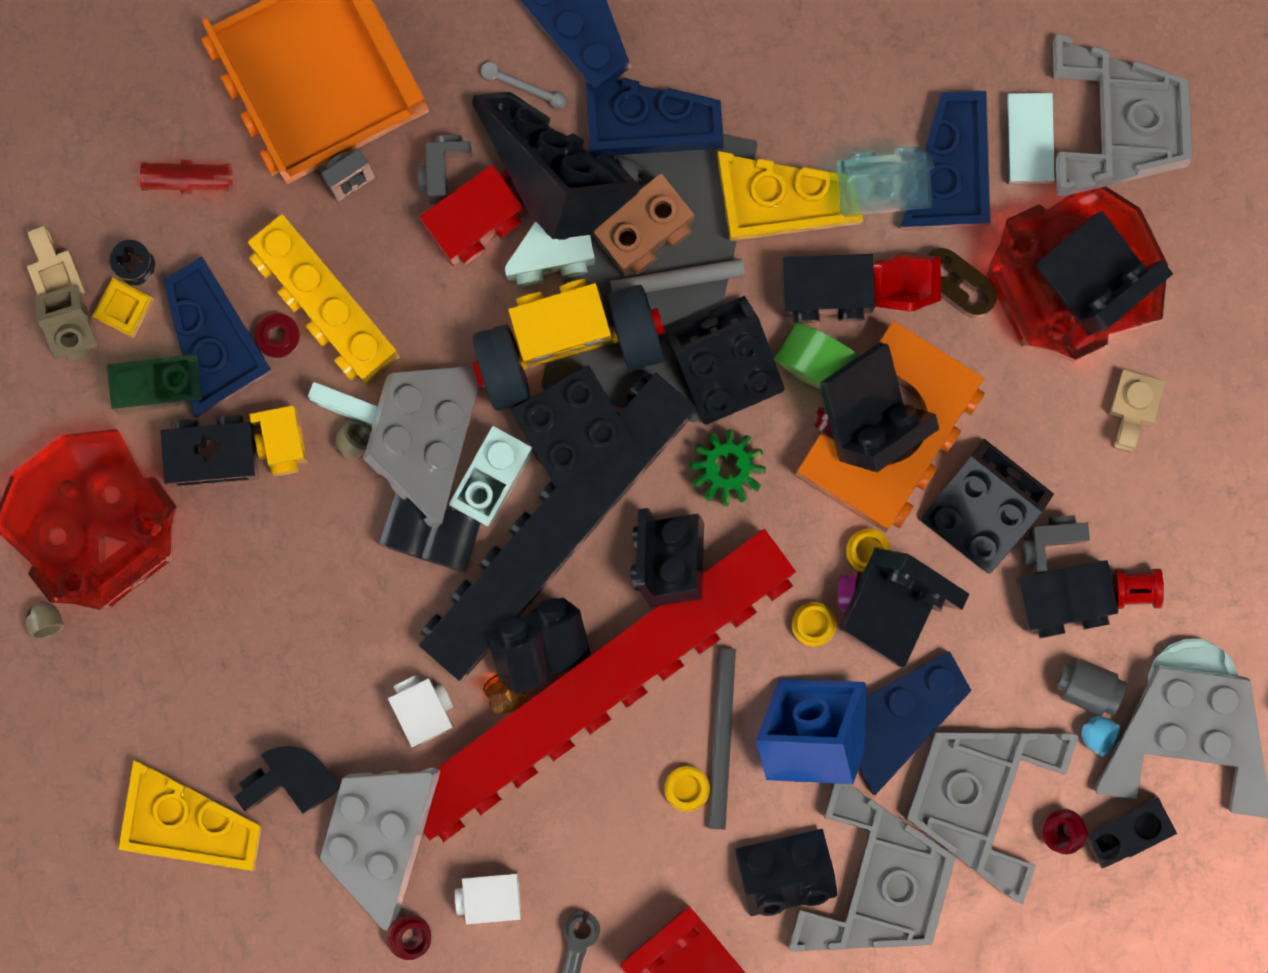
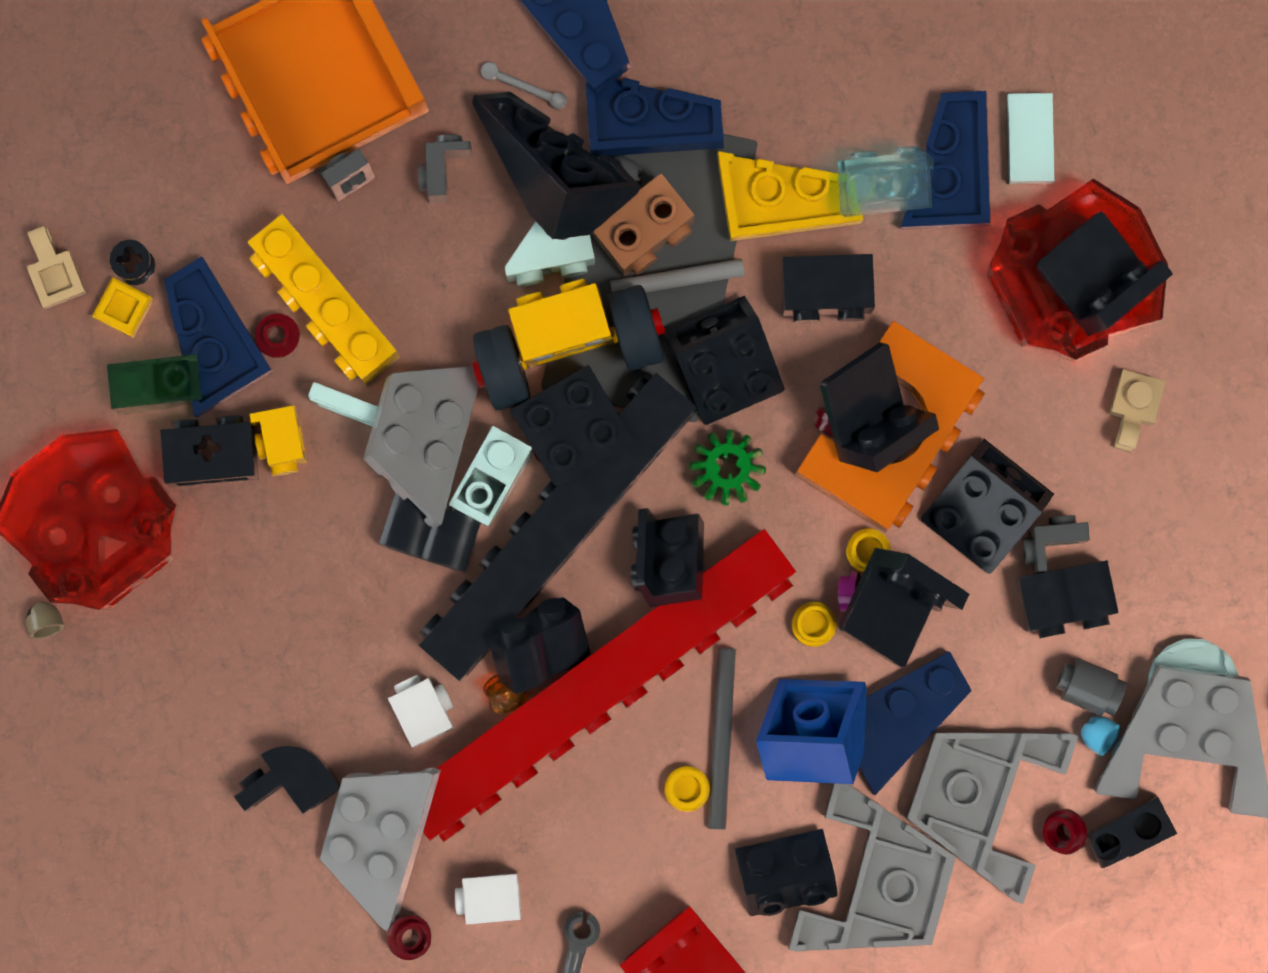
(66, 323): dark tan brick -> none
(184, 824): yellow wing -> none
(186, 177): clear red pin -> none
(349, 431): dark tan hinge -> none
(474, 216): red brick -> none
(813, 355): bright green brick -> none
(907, 281): red panel -> none
(971, 278): dark brown beam -> none
(1139, 588): red bush -> none
(1141, 120): light grey wing -> none

